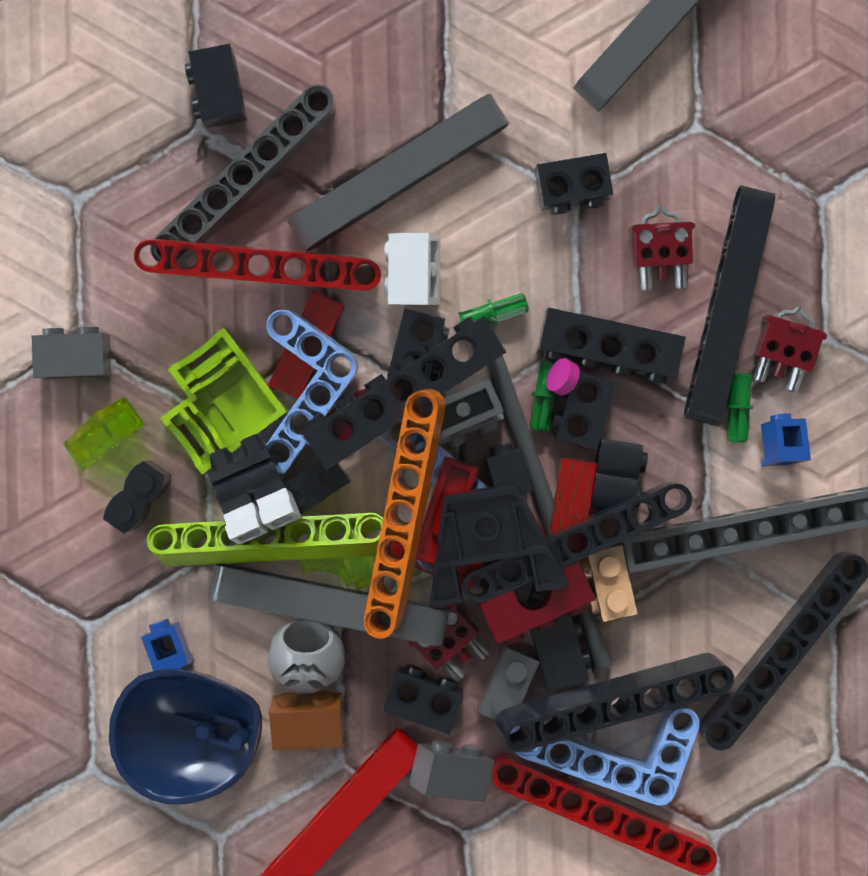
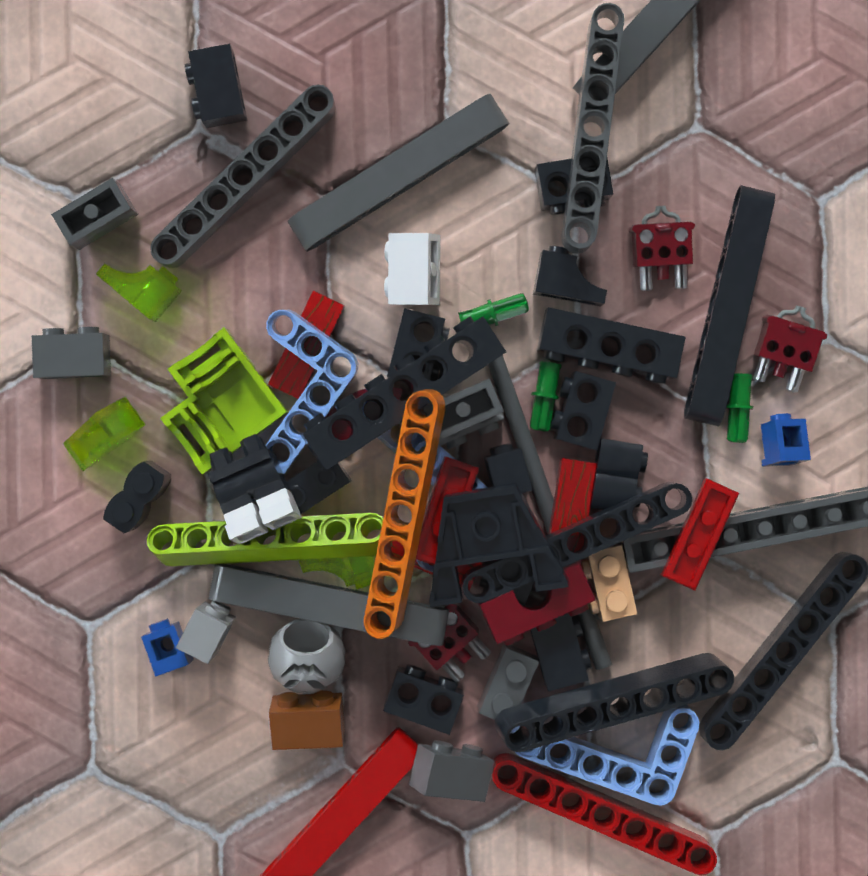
(94, 214): none -> dark grey brick
(147, 290): none -> clear neon green arch
(183, 735): dark blue piece -> none
(206, 631): none -> light grey brick
(274, 273): red beam -> none
(561, 279): none -> black arch
(563, 377): dark pink tile -> none
(597, 112): none -> dark grey beam
(700, 534): none -> red tile

